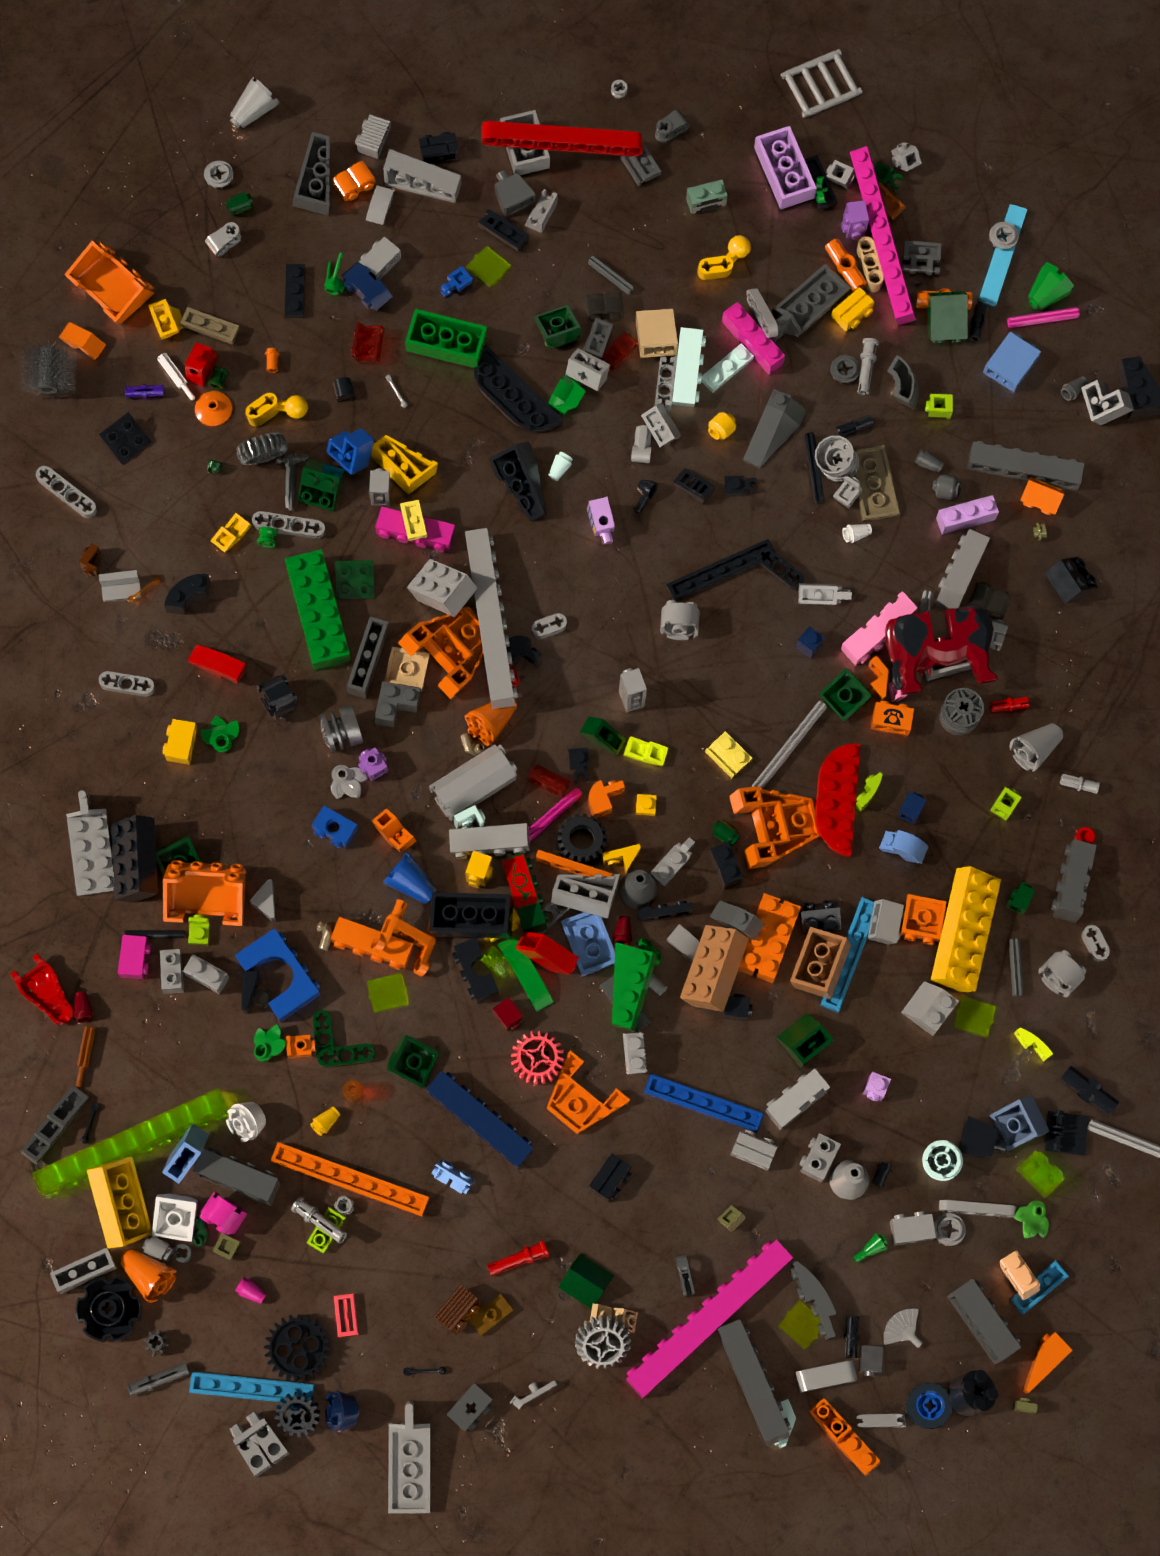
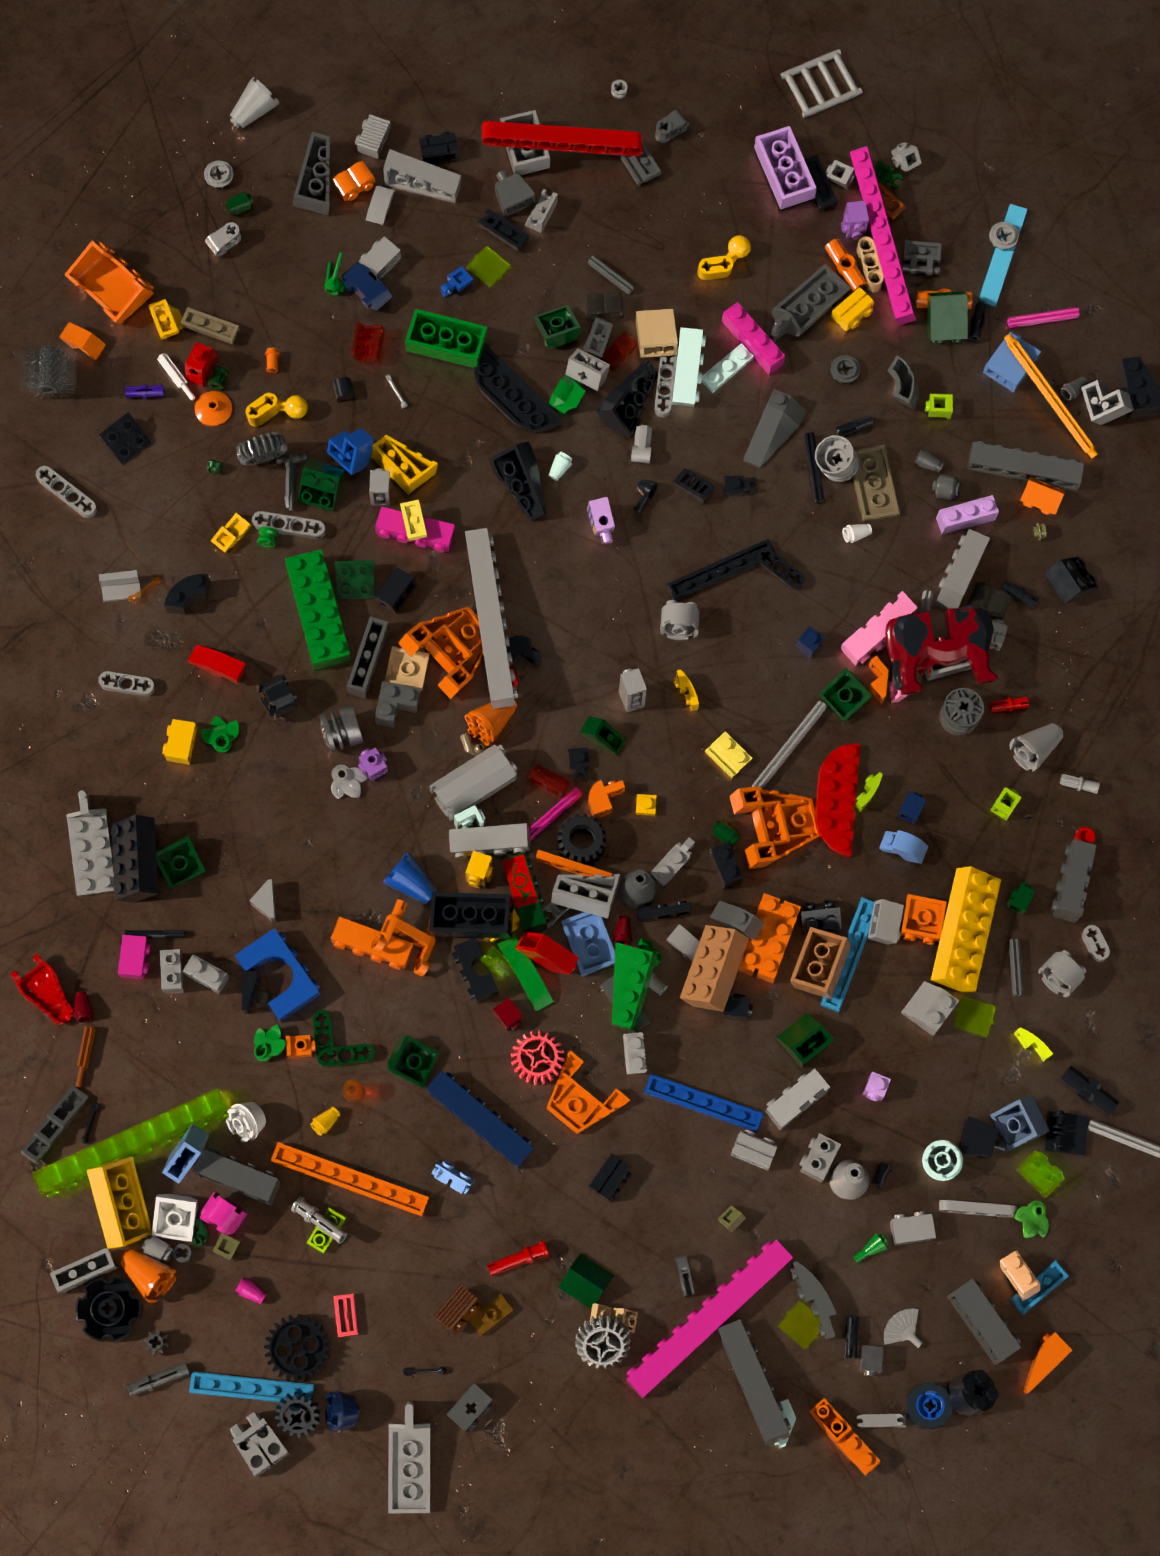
(88, 558): reddish brown bracket -> none
(199, 930): lime bracket -> none
(204, 891): orange windscreen -> none
(294, 290): black plate -> none
(326, 819): blue brick -> none
(326, 931): dark tan arm -> none
(349, 1205): light grey plate -> none
(387, 993): clear neon green piece -> none
(393, 831): orange brick -> none
(396, 590): none -> black hinge
(442, 587): light grey brick -> none
(536, 1391): light grey piece -> none
(550, 630): light grey beam -> none
(625, 403): none -> black wedge
(626, 855): yellow slope -> none
(645, 752): neon yellow slope -> none
(661, 425): light grey hinge -> none
(685, 686): none -> yellow slope
(706, 196): sand green brick -> none
(722, 426): yellow head -> none
(762, 313): light grey beam -> none
(819, 190): green piece -> none
(822, 594): light grey hinge -> none
(826, 1376): light grey beam -> none
(848, 491): light grey bracket -> none
(868, 358): light grey pin -> none
(892, 718): orange brick -> none
(956, 1224): light grey gear -> none
(1020, 594): none -> black pin
(1025, 1405): olive plate -> none
(1049, 287): green cone -> none
(1051, 396): none -> light orange piece

